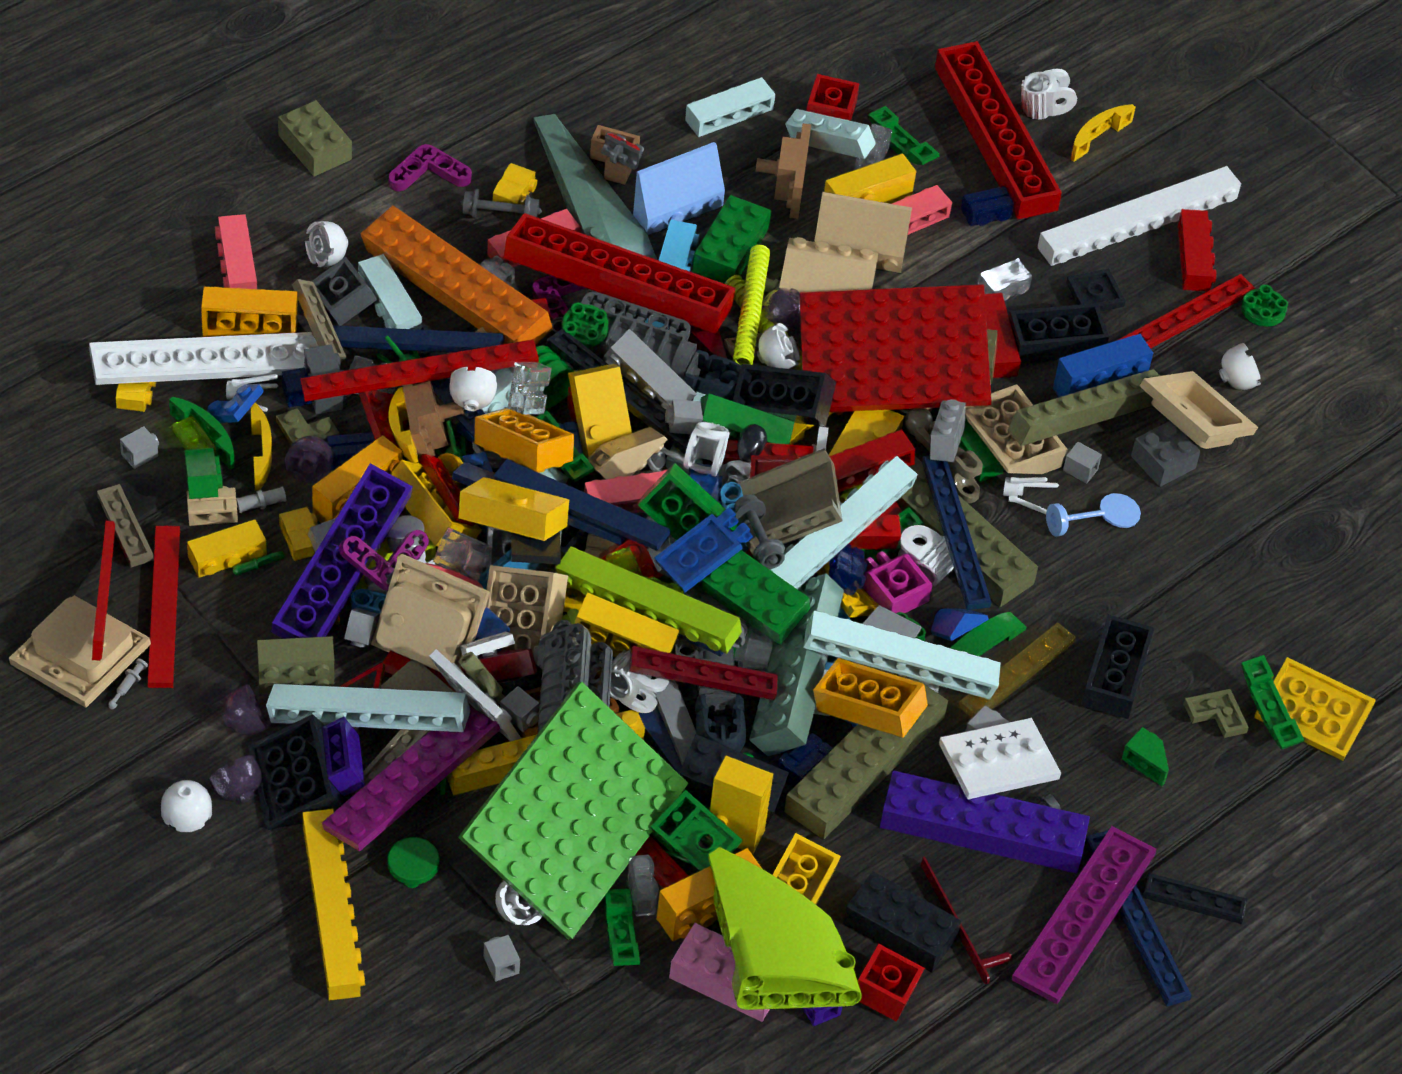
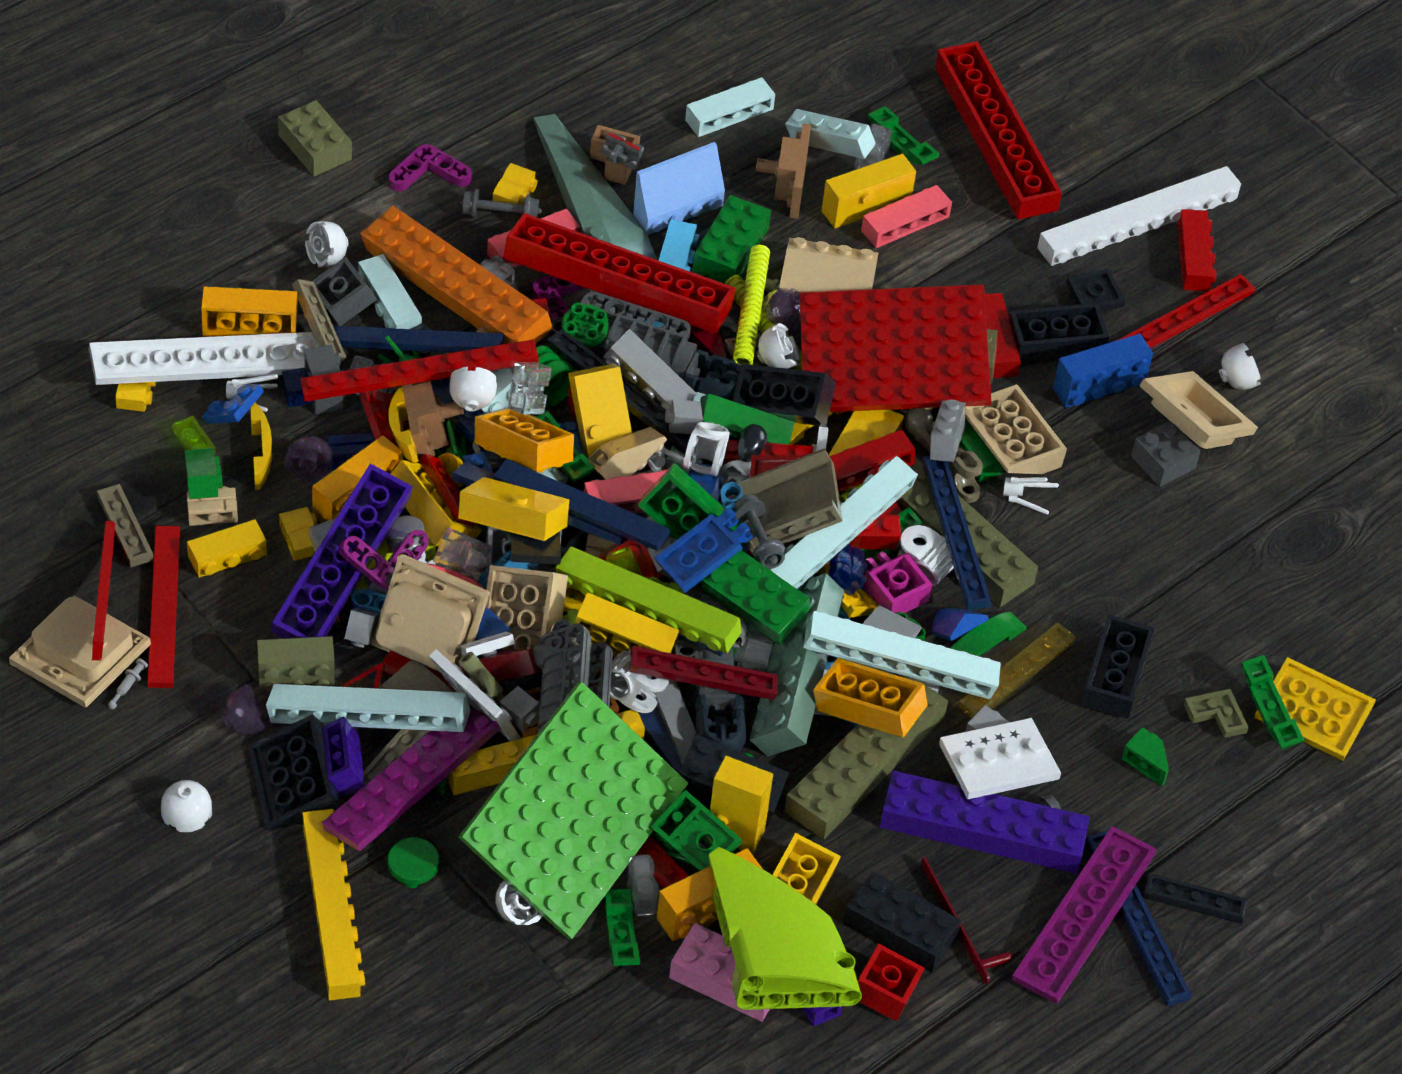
(139, 447): light grey brick -> none
(182, 409): green slope -> none
(236, 252): coral brick -> none
(238, 780): clear purple cylinder -> none
(253, 564): green piece -> none
(261, 499): light grey pin -> none
(295, 426): olive plate -> none
(501, 957): light grey brick -> none
(803, 759): clear blue brick -> none
(833, 97): red brick -> none
(865, 226): tan slope -> none
(987, 206): clear blue brick -> none
(1007, 279): clear brick -> none
(1039, 99): white piece -> none
(1080, 409): olive brick -> none
(1081, 462): light grey brick -> none
(1115, 117): yellow slope -> none
(1115, 509): light blue piece -> none
(1264, 306): green tile -> none

